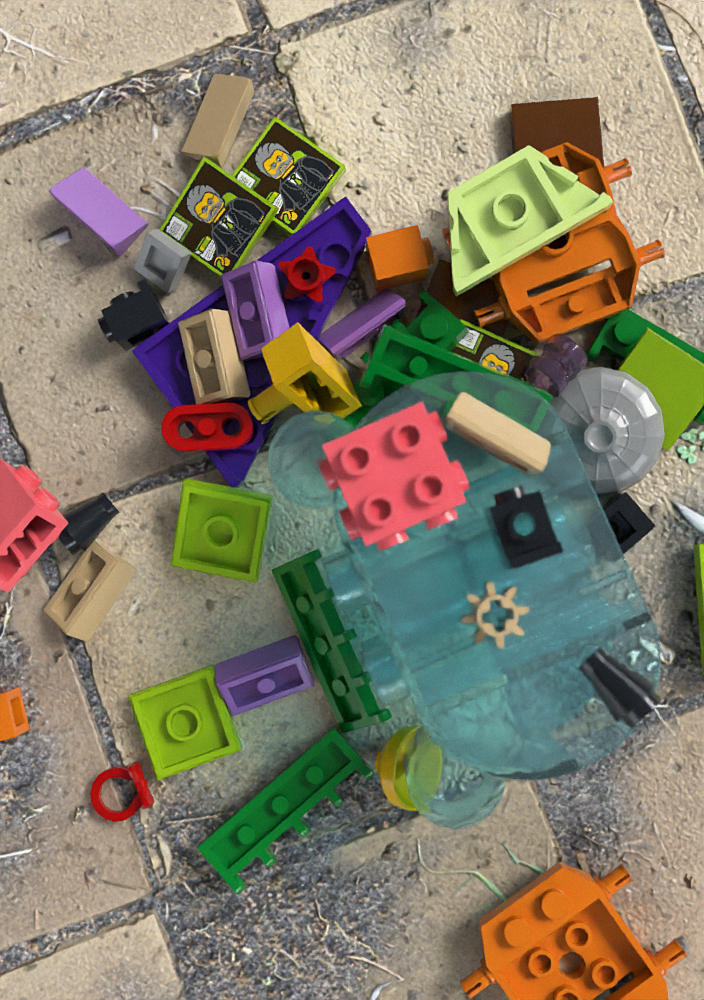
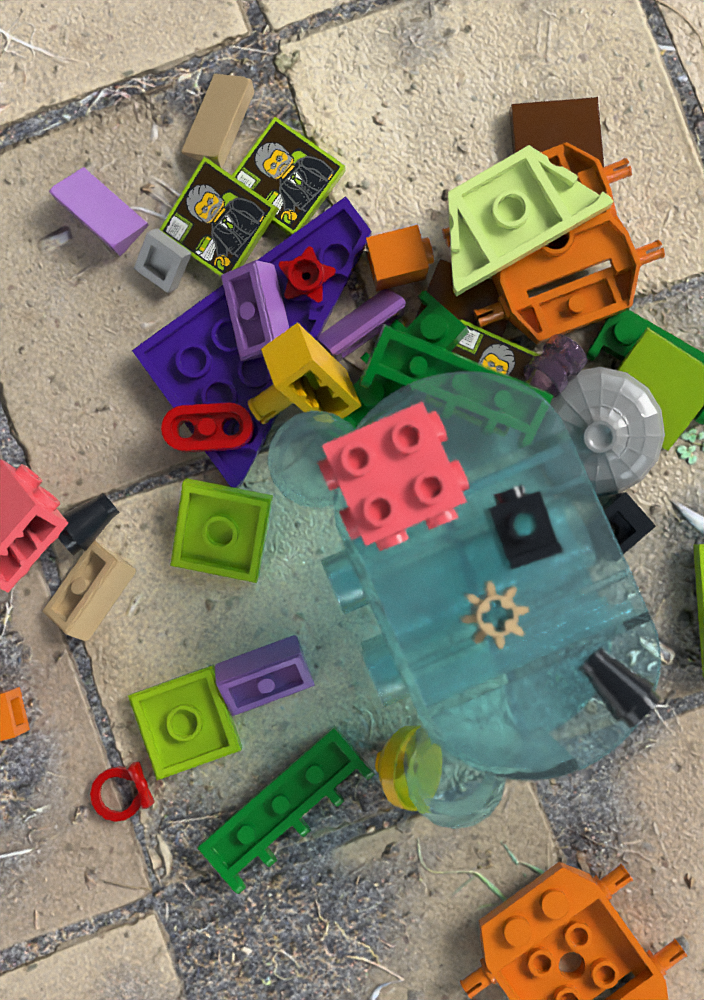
(133, 317): black brick -> none
(213, 358): tan slope -> none
(328, 644): green hinge -> none
(498, 435): tan slope -> none

